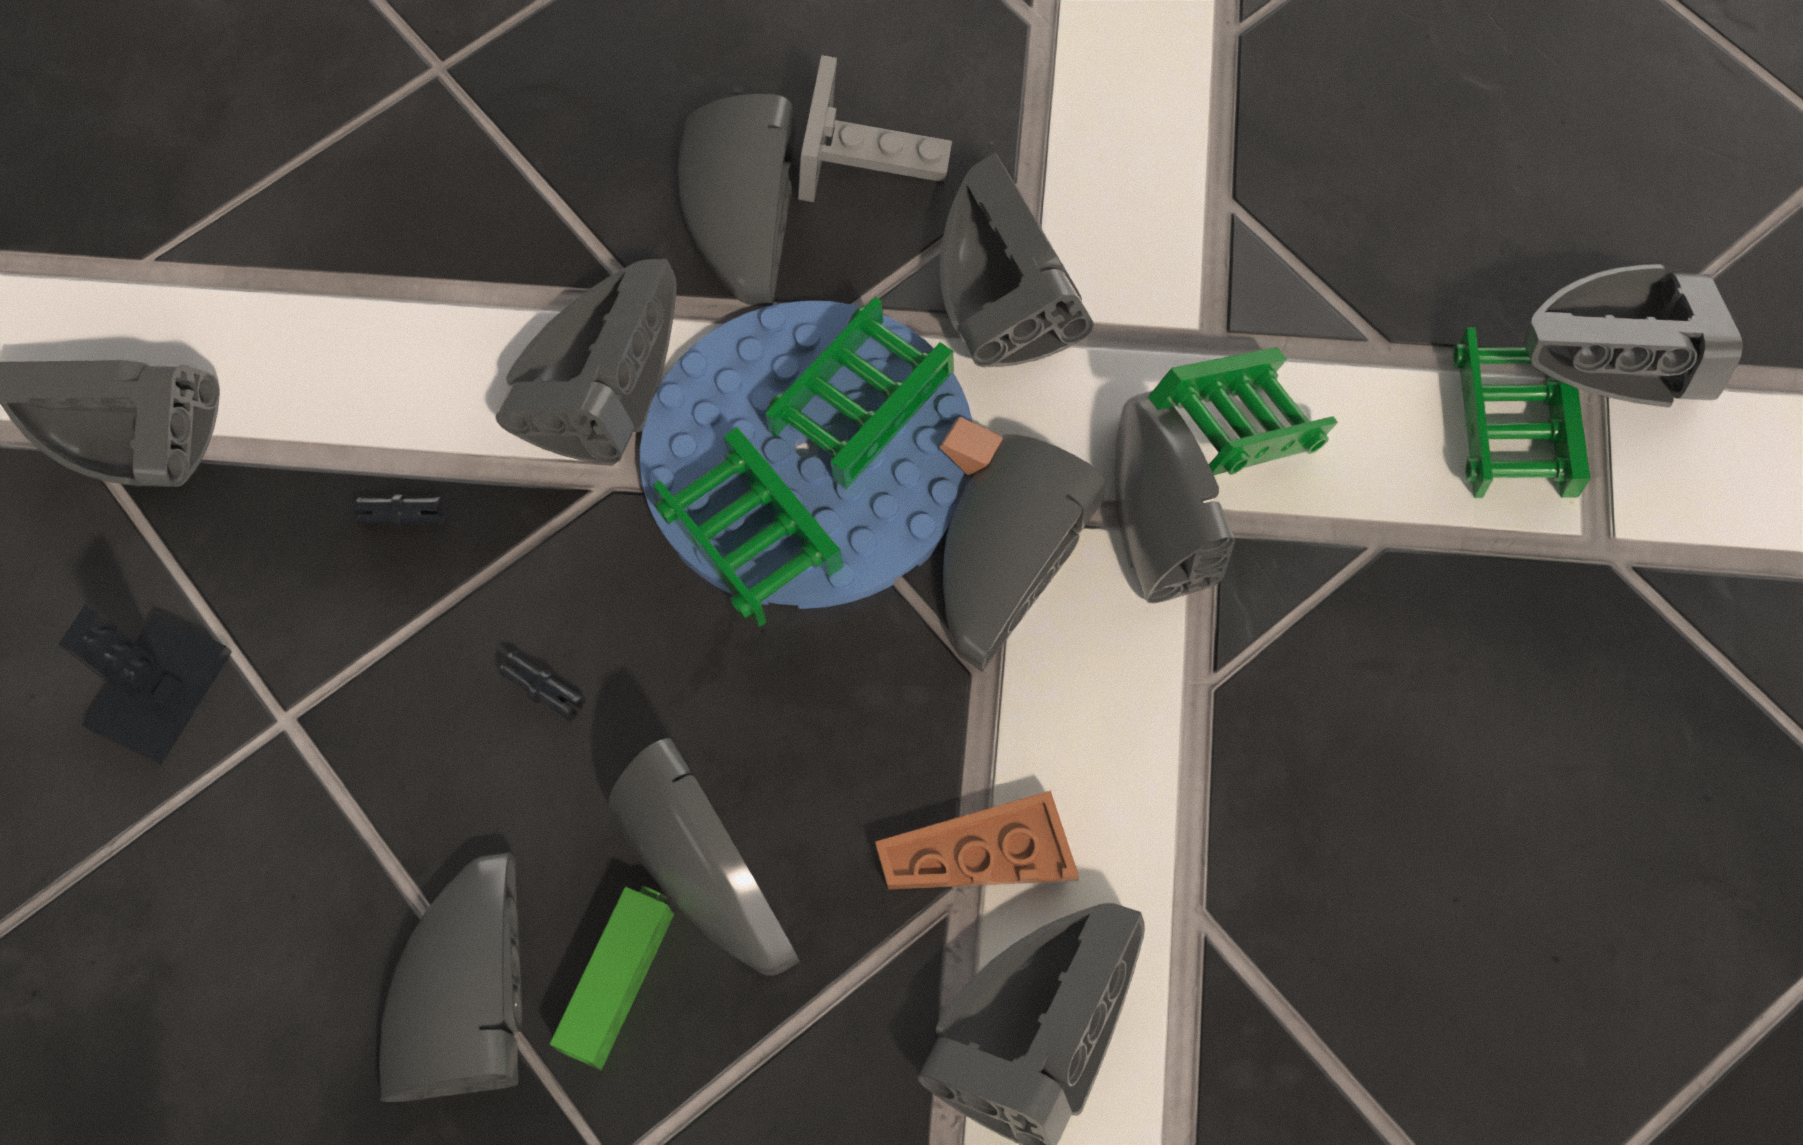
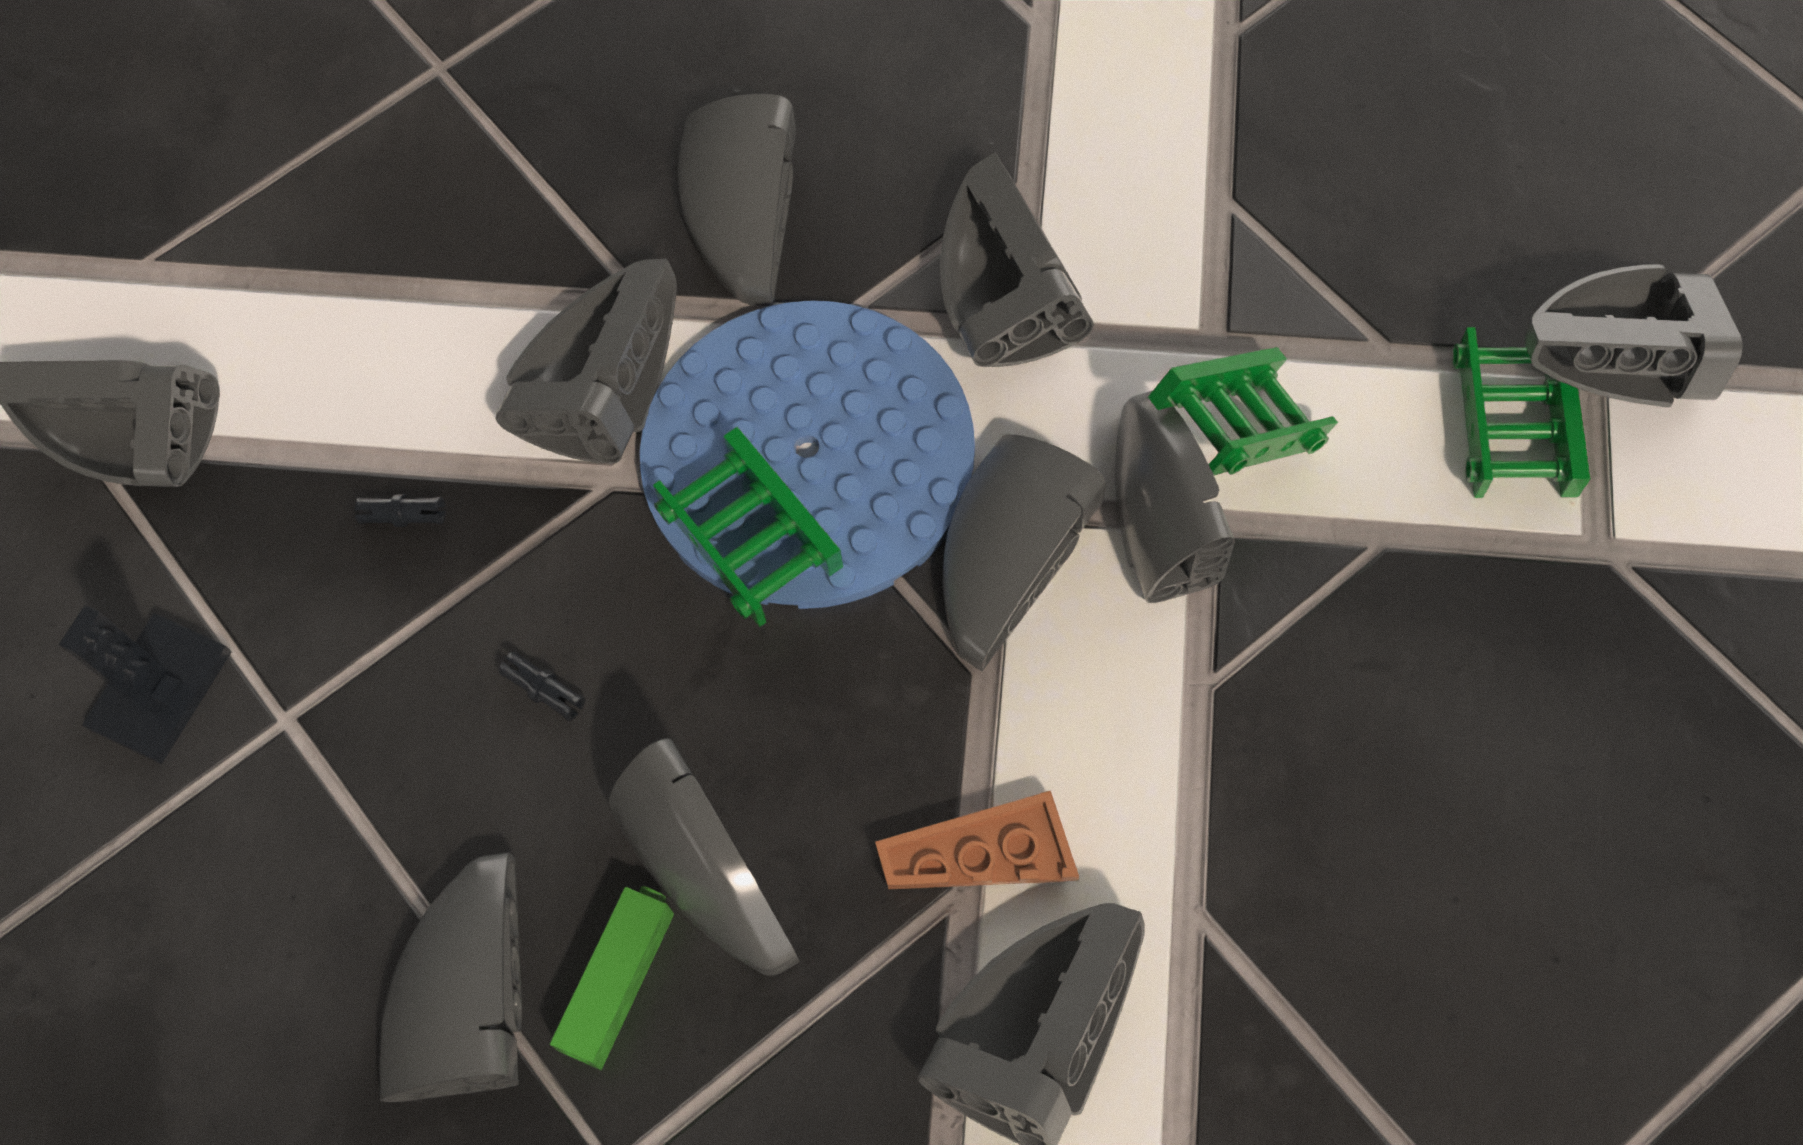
(862, 144): light grey piece -> none
(875, 427): green fence -> none
(970, 445): nougat slope -> none

